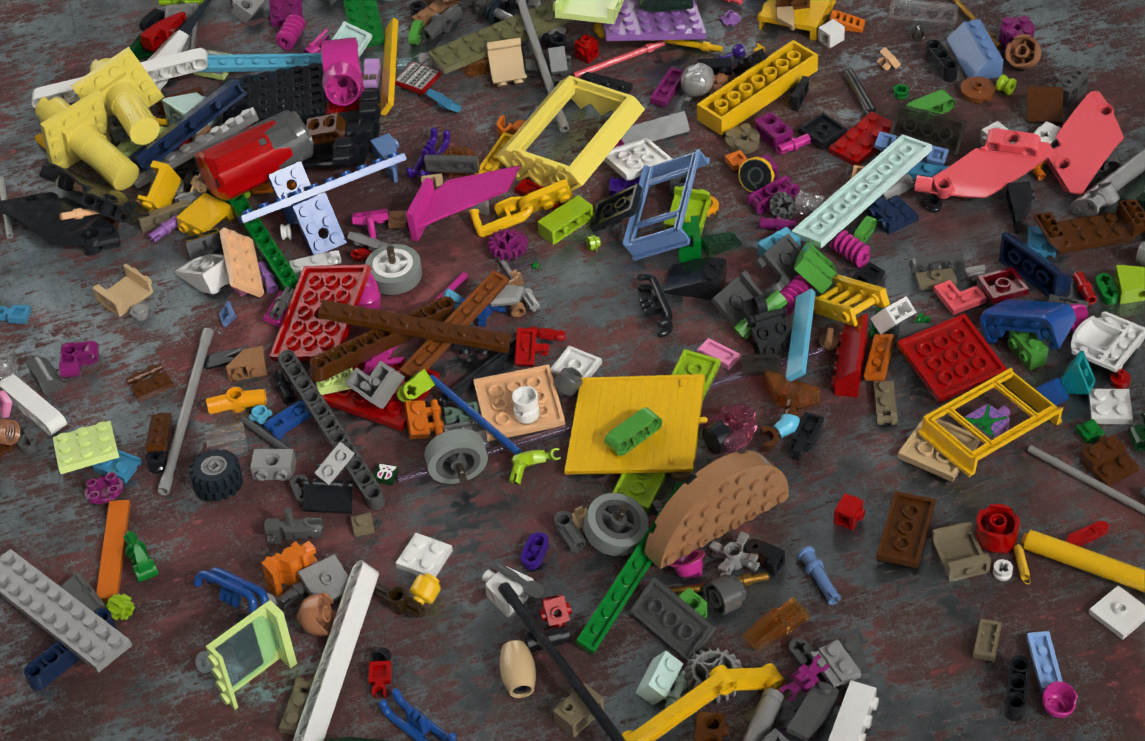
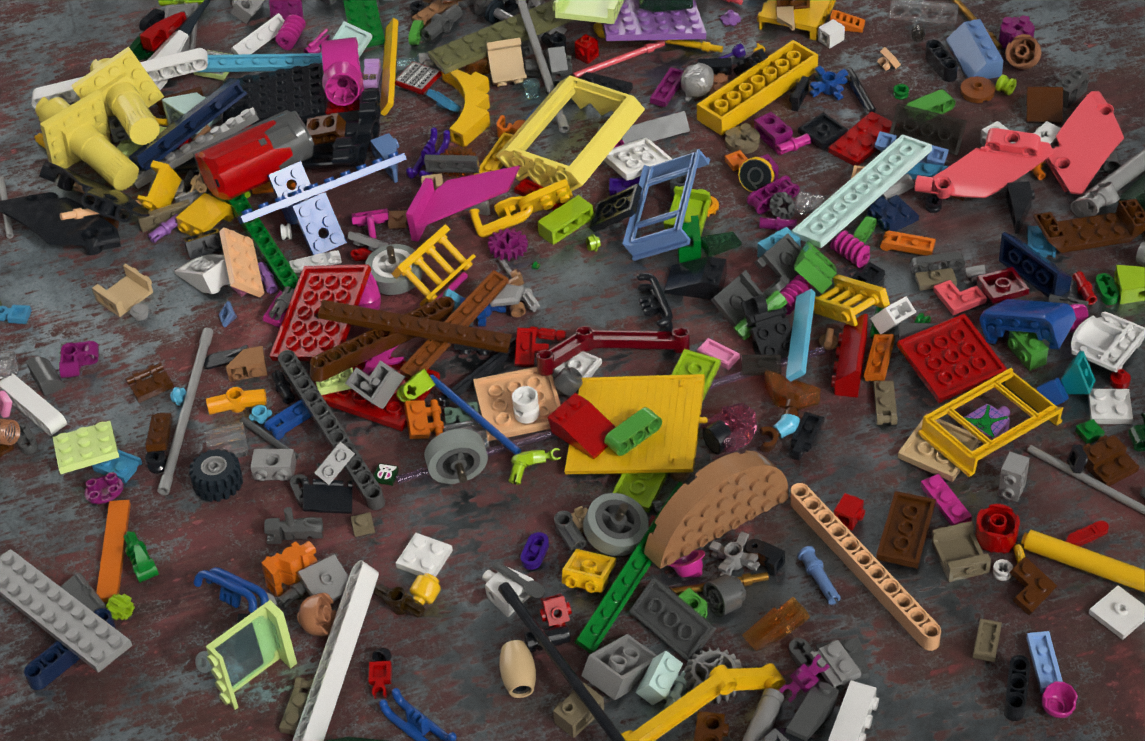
(178, 395): none -> medium azure plate
(259, 36): none -> white plate
(417, 259): none -> yellow fence
(474, 116): none -> yellow arch
(531, 88): none -> clear light blue wheel
(581, 425): none -> red slope
(587, 339): none -> dark red piece
(588, 571): none -> yellow plate
(618, 666): none -> light grey slope
(829, 83): none -> blue pin
(866, 567): none -> light nougat beam
(907, 243): none -> orange plate
(946, 500): none -> dark pink plate
(1013, 476): none -> light grey brick
(1036, 585): none -> reddish brown plate
(1077, 458): none -> black plate

